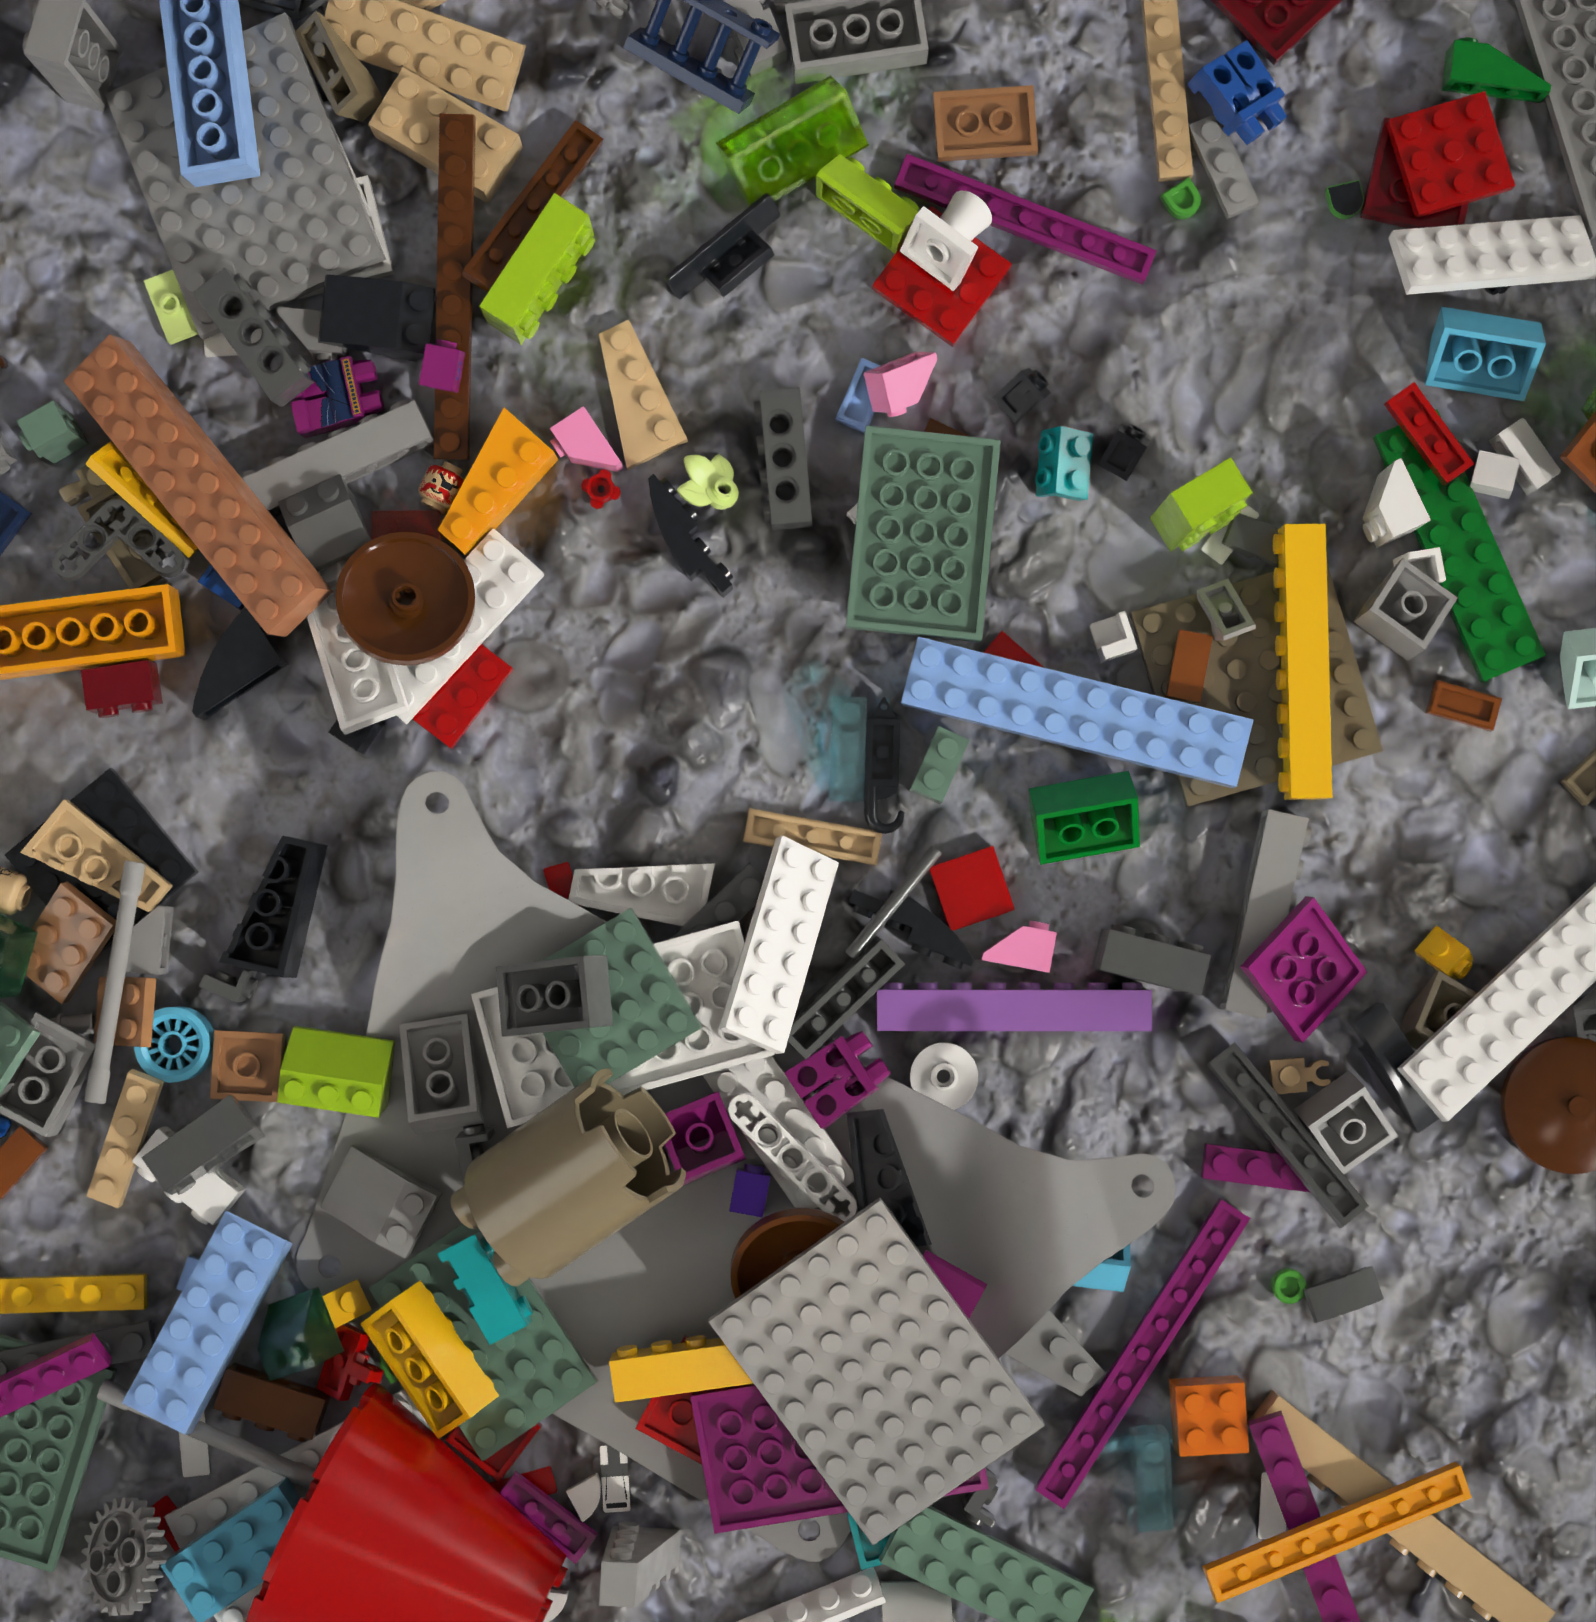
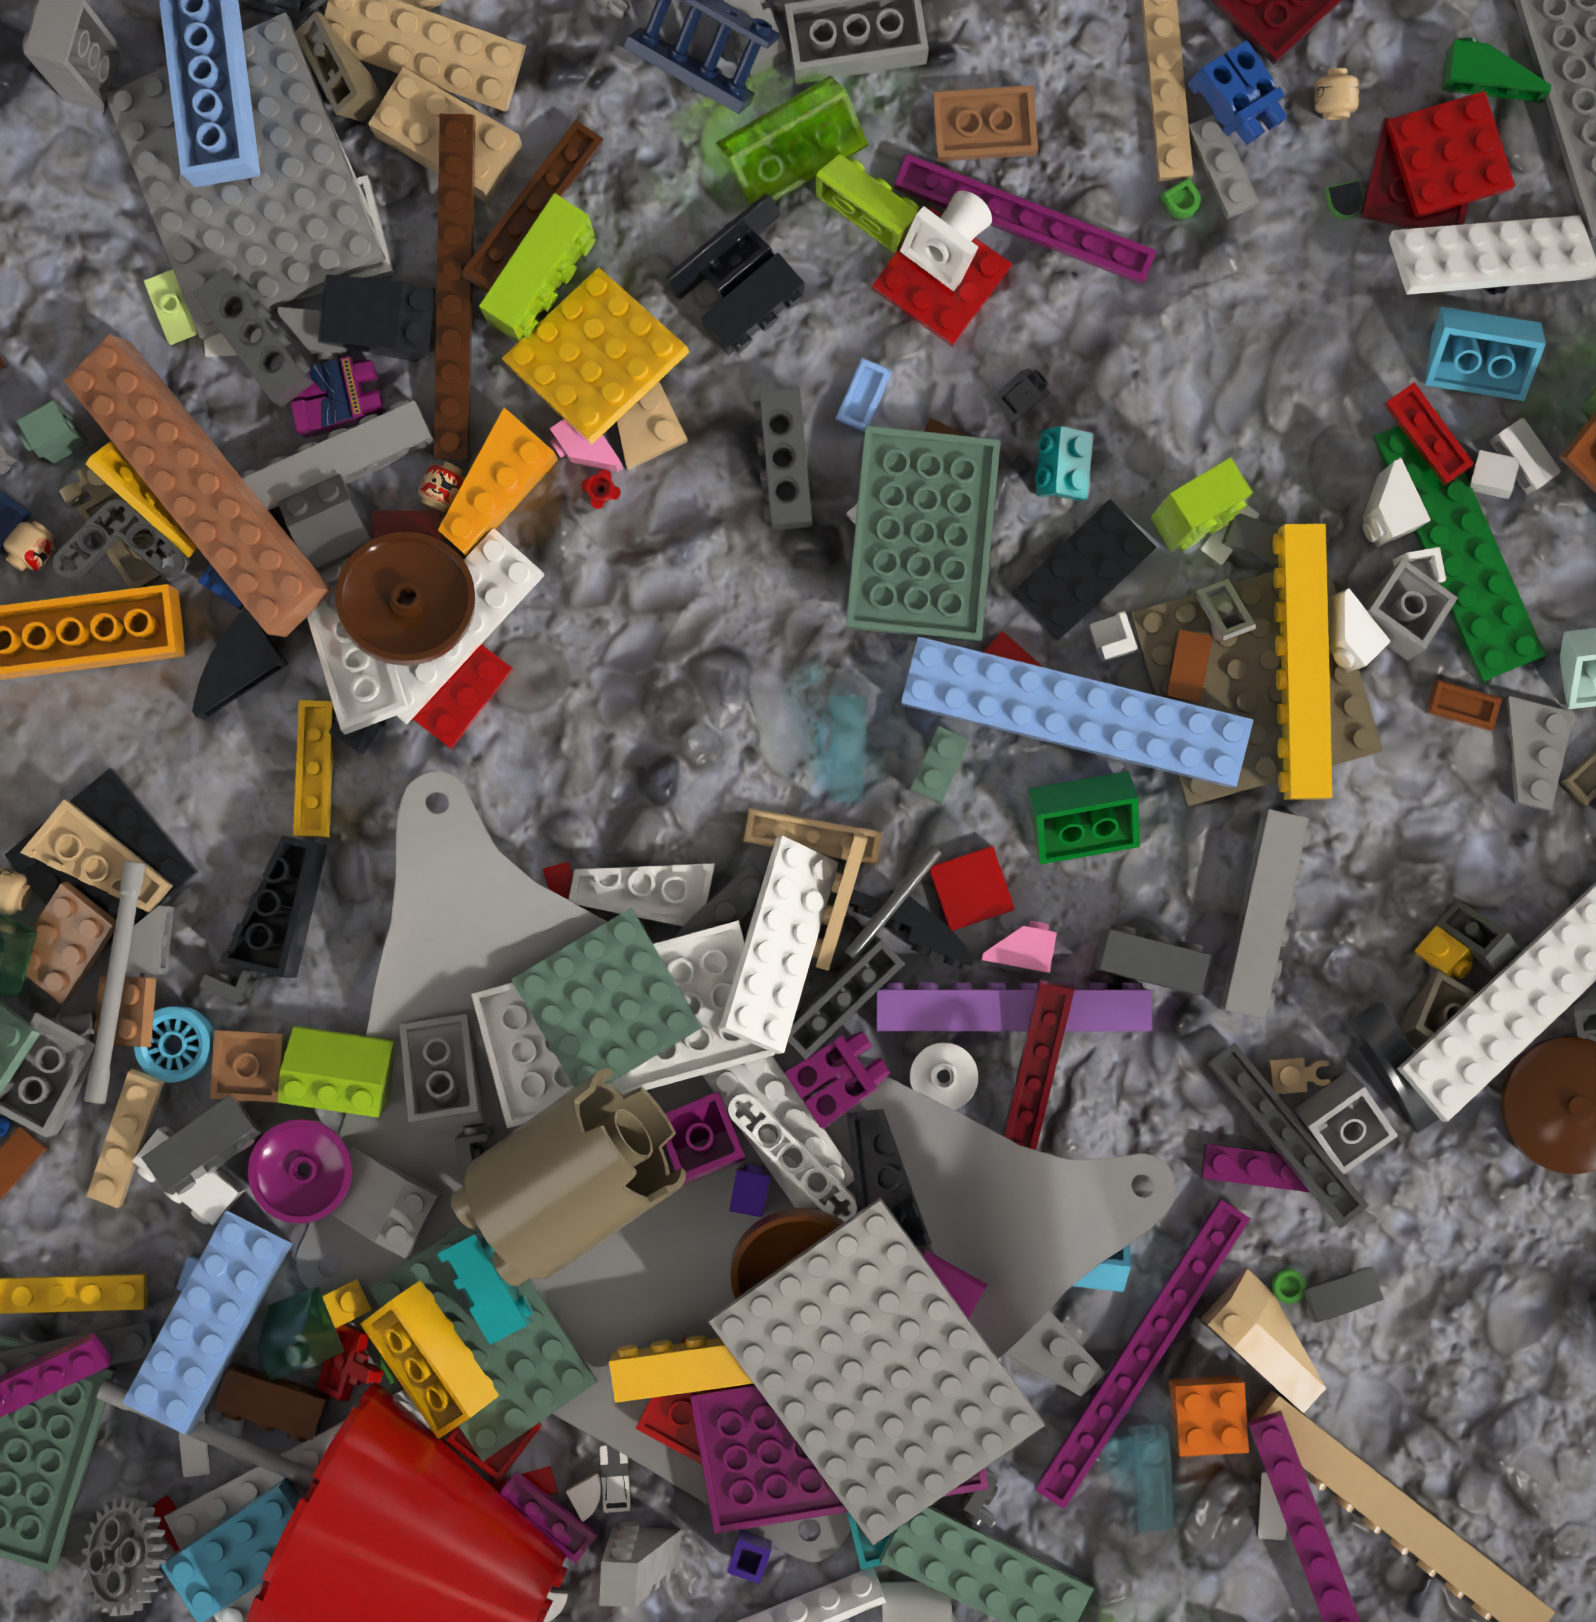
(29, 546): none -> tan head
(121, 687): dark red brick -> none
(277, 1177): none -> magenta dish
(313, 769): none -> yellow plate
(442, 366): magenta brick -> none
(554, 995): dark grey slope -> none
(595, 355): none -> yellow plate
(677, 528): black slope -> none
(706, 481): yellowish green plate -> none
(749, 1556): none -> dark purple brick
(754, 305): none -> black brick
(835, 914): none -> tan plate
(881, 765): black plate -> none
(899, 382): bright pink slope -> none
(1038, 1063): none -> dark red plate
(1084, 570): none -> black plate
(1124, 451): black bracket -> none
(1259, 1331): none -> tan wedge
(1303, 969): magenta plate -> none
(1336, 94): none -> tan head
(1336, 1532): light orange plate -> none
(1353, 632): none -> white slope
(1487, 941): none -> dark grey slope
(1538, 750): none -> light grey wing

